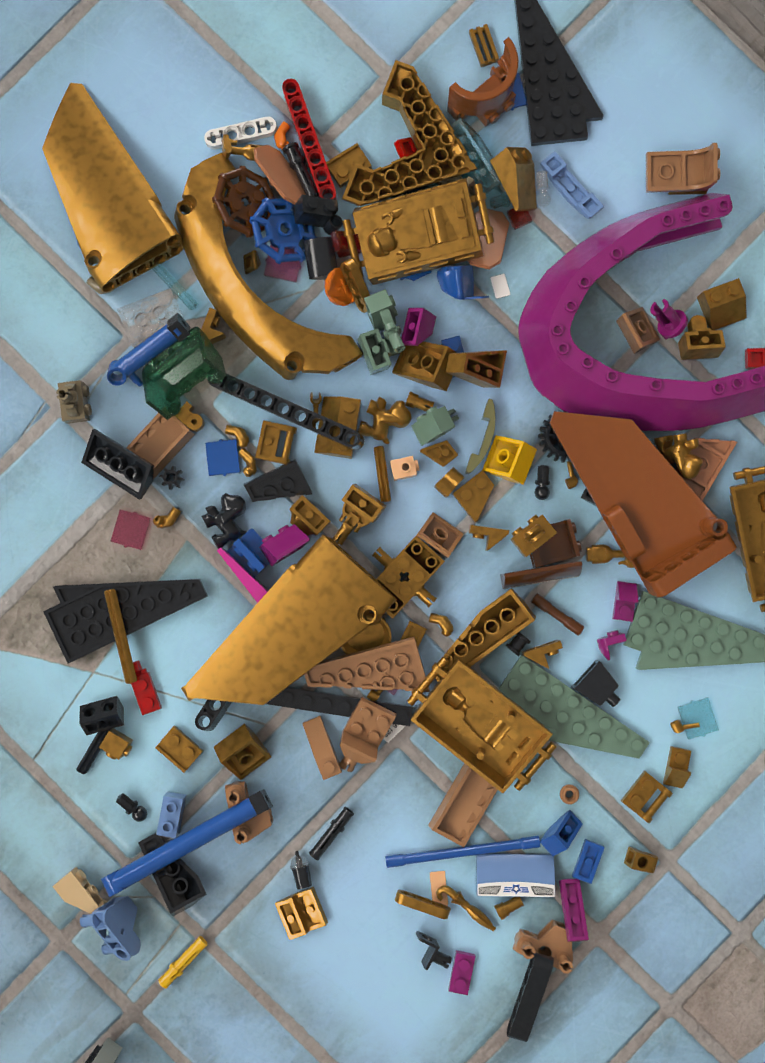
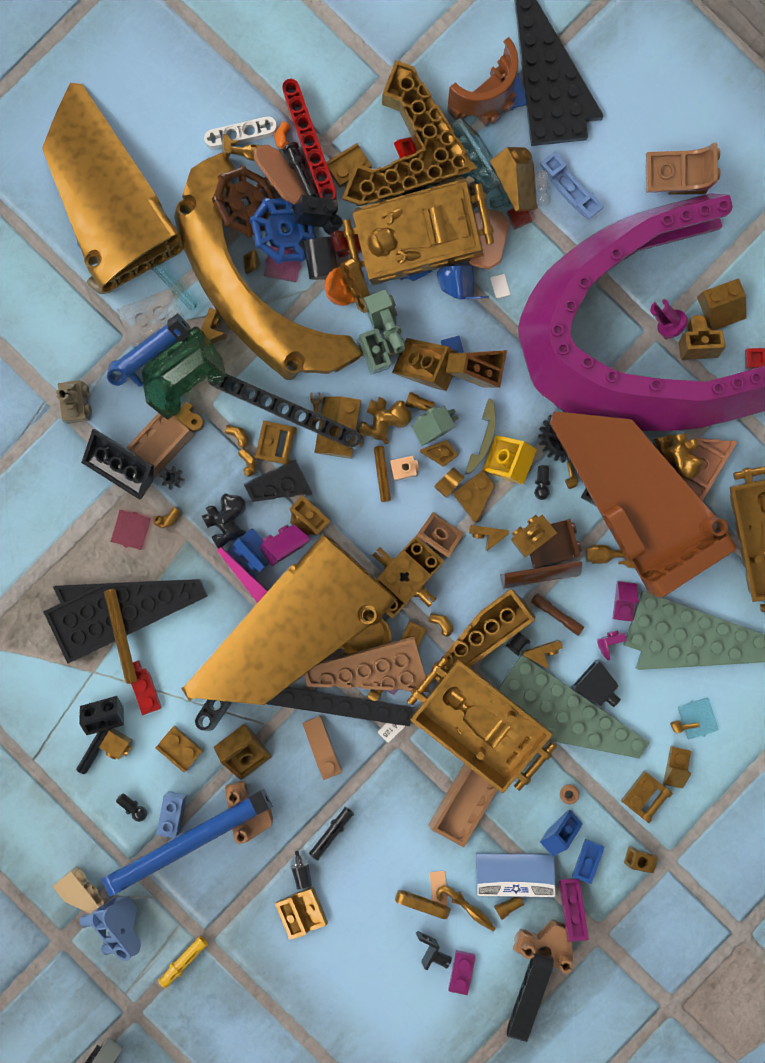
(176, 881): black wedge -> none
(222, 457): blue piece -> none
(360, 509): pearl gold brick -> none
(364, 733): medium nougat plate -> none
(403, 859): blue piece -> none
(418, 326): magenta slope -> none
(479, 31): pearl gold tile -> none
(637, 329): medium nougat slope -> none

